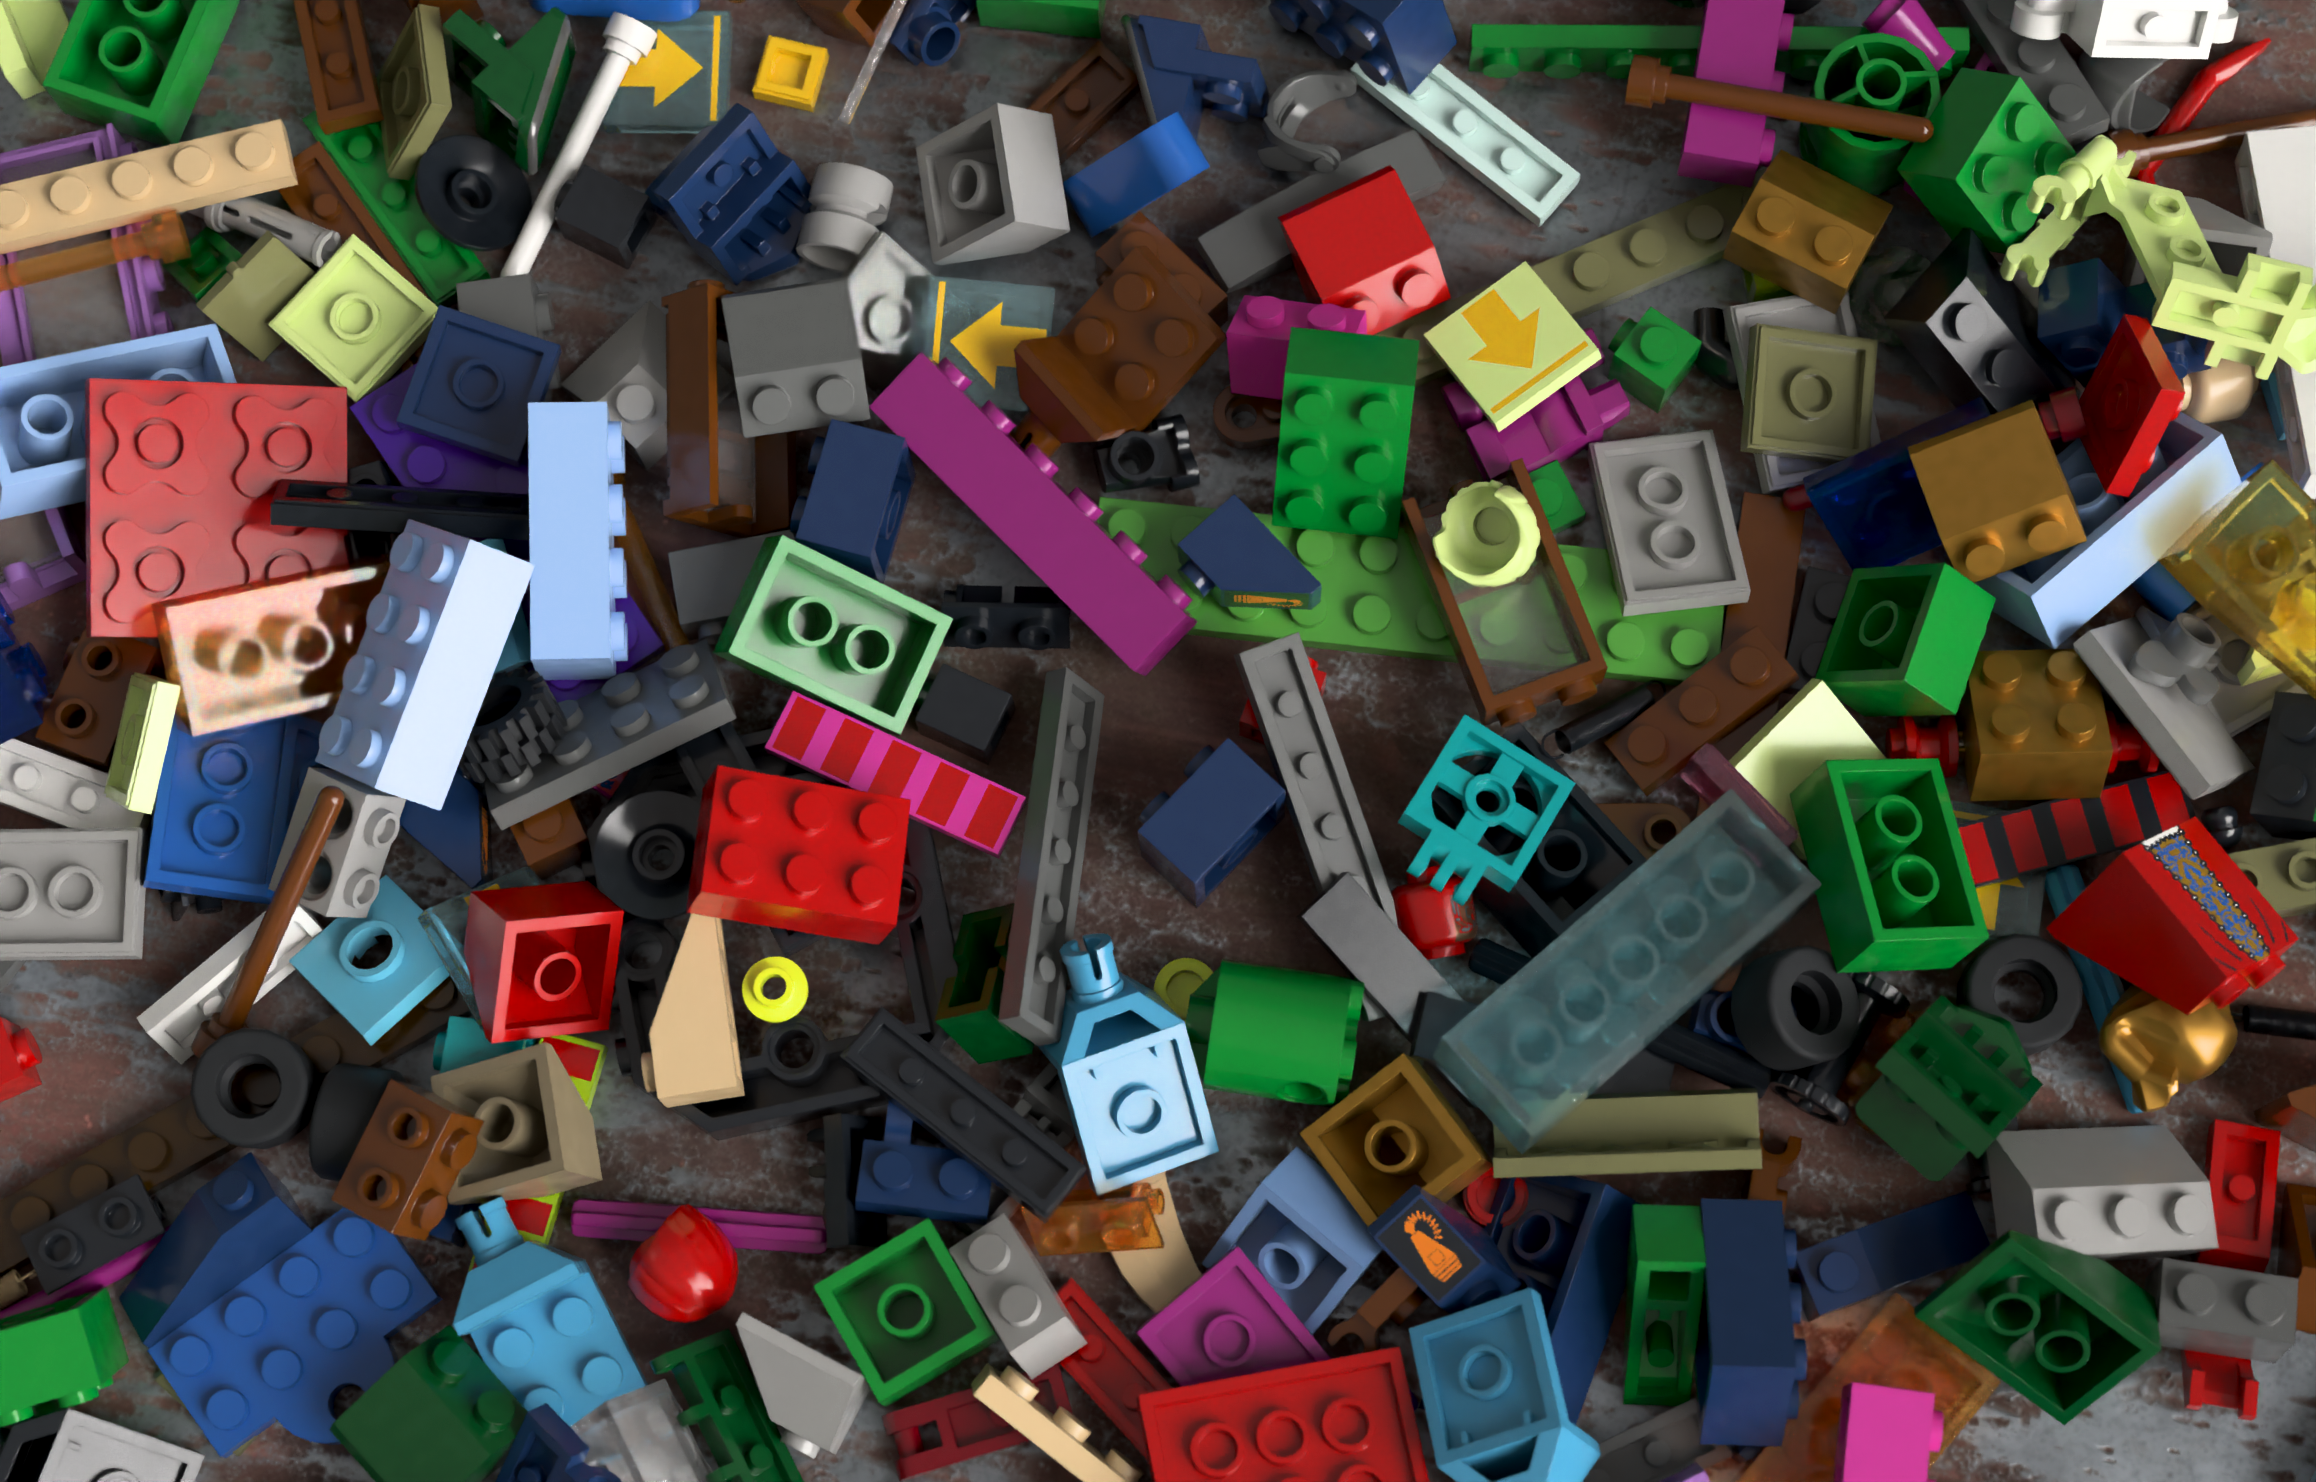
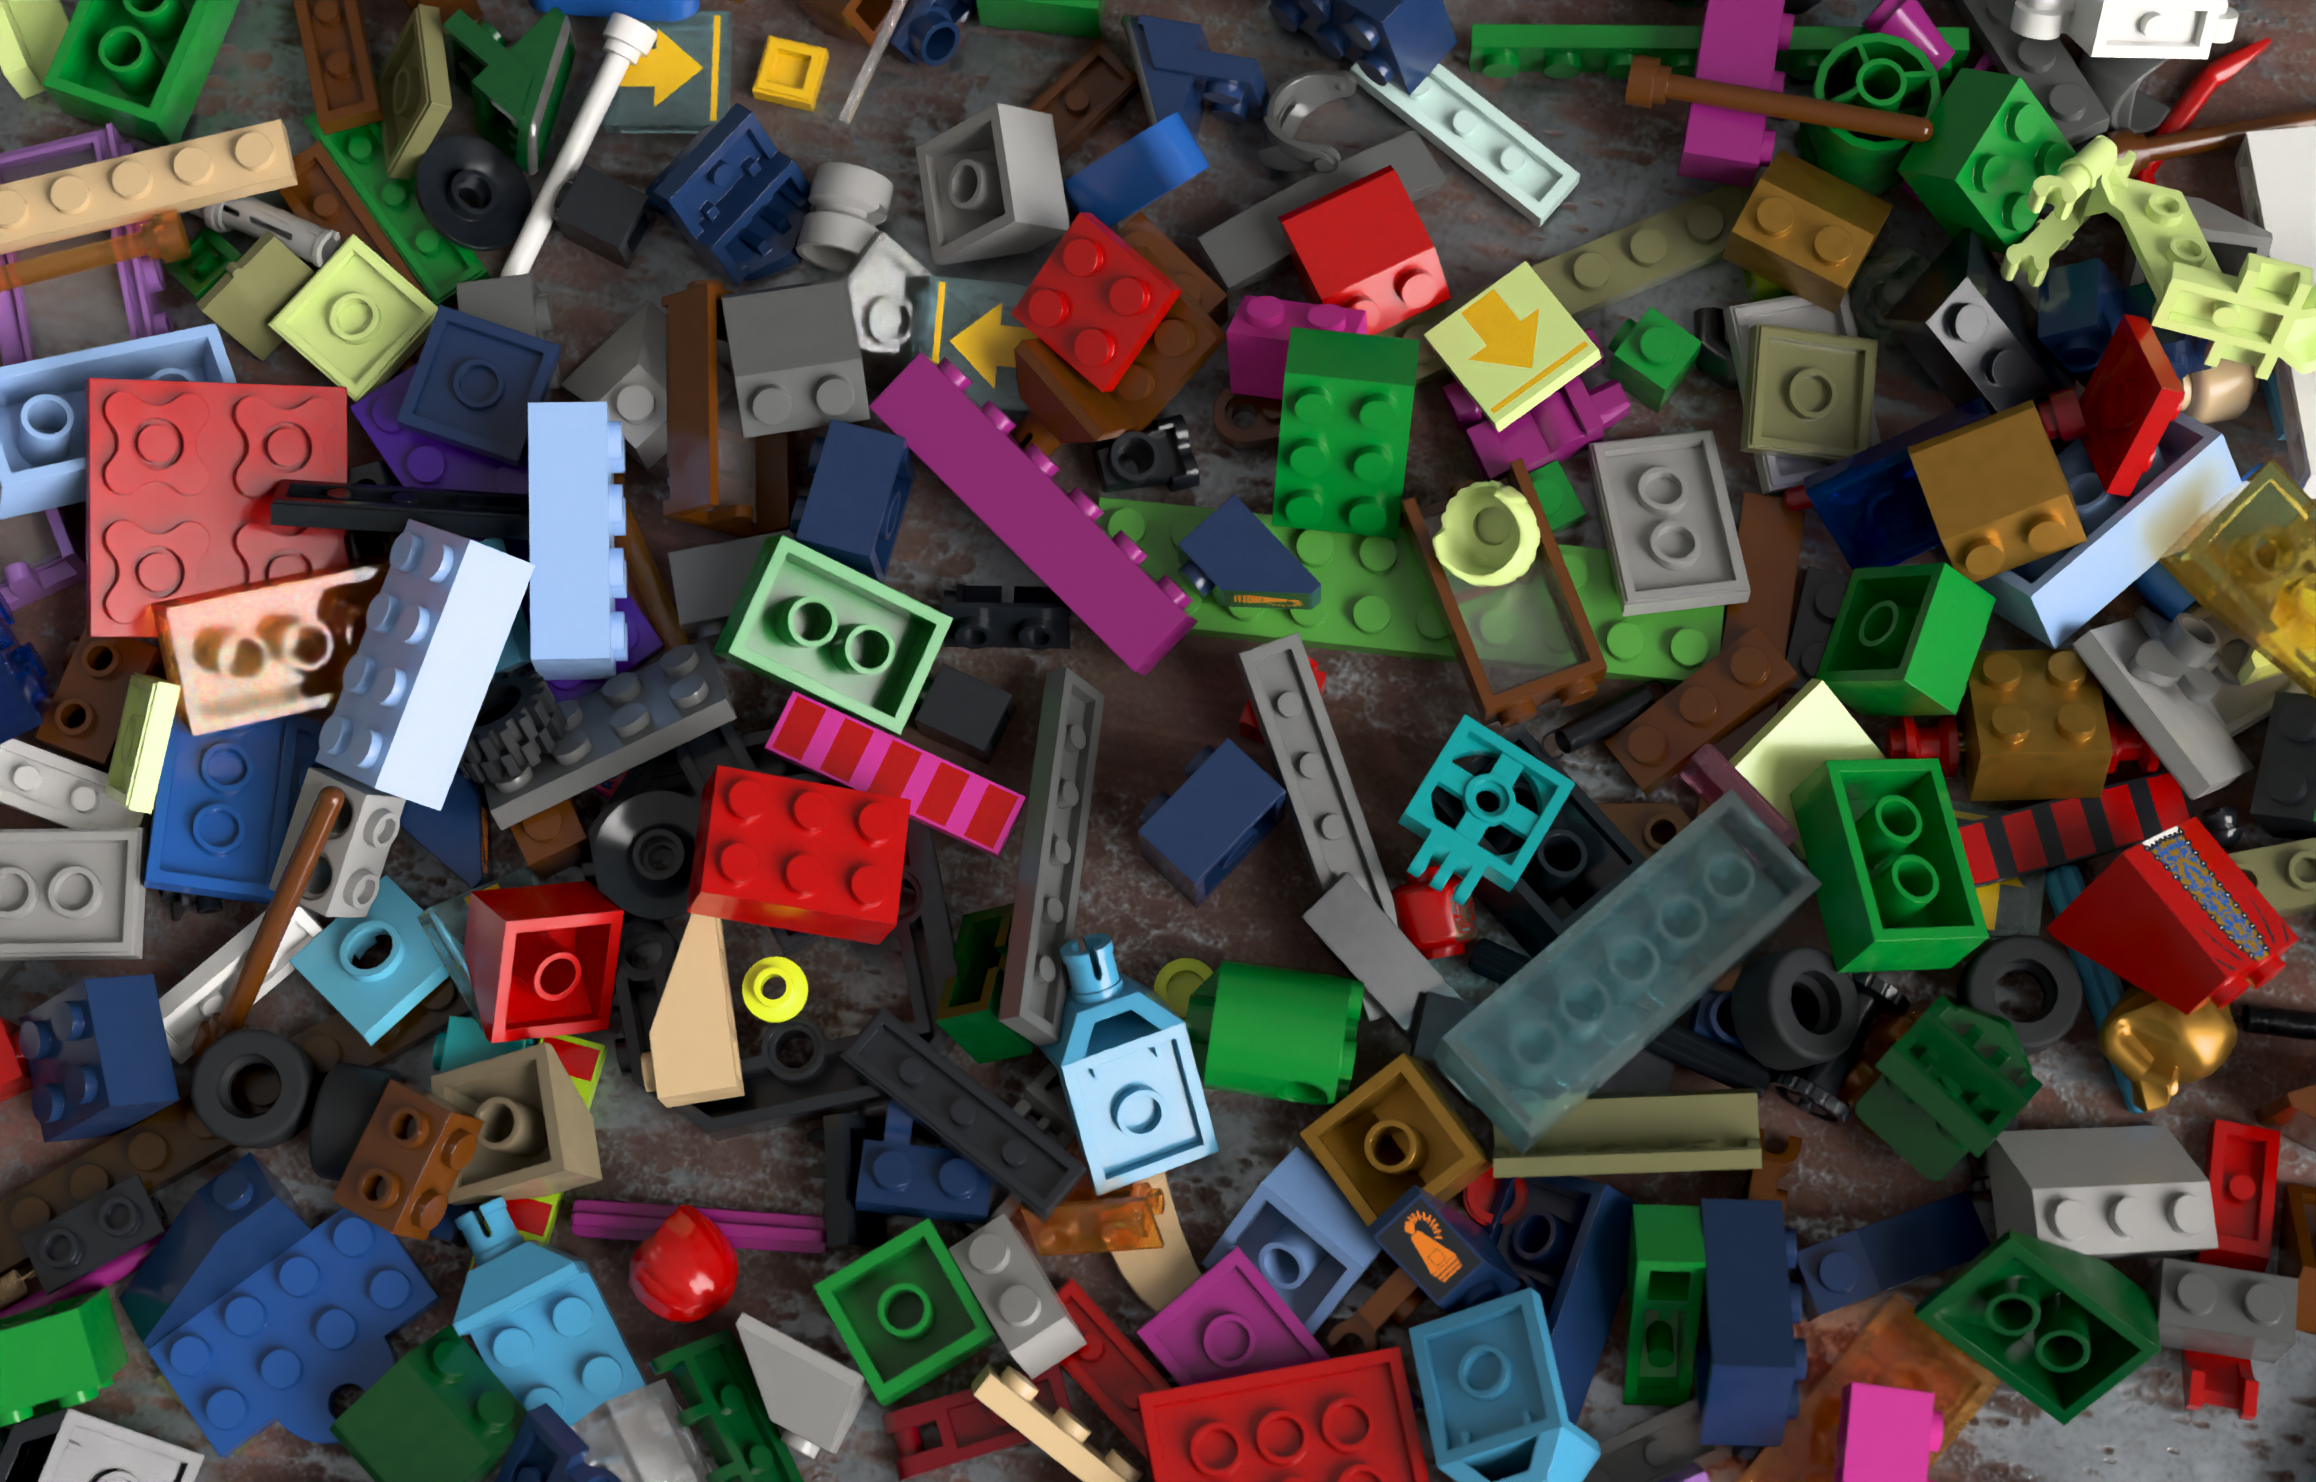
(98, 1058): none -> dark blue brick
(1096, 301): none -> red plate

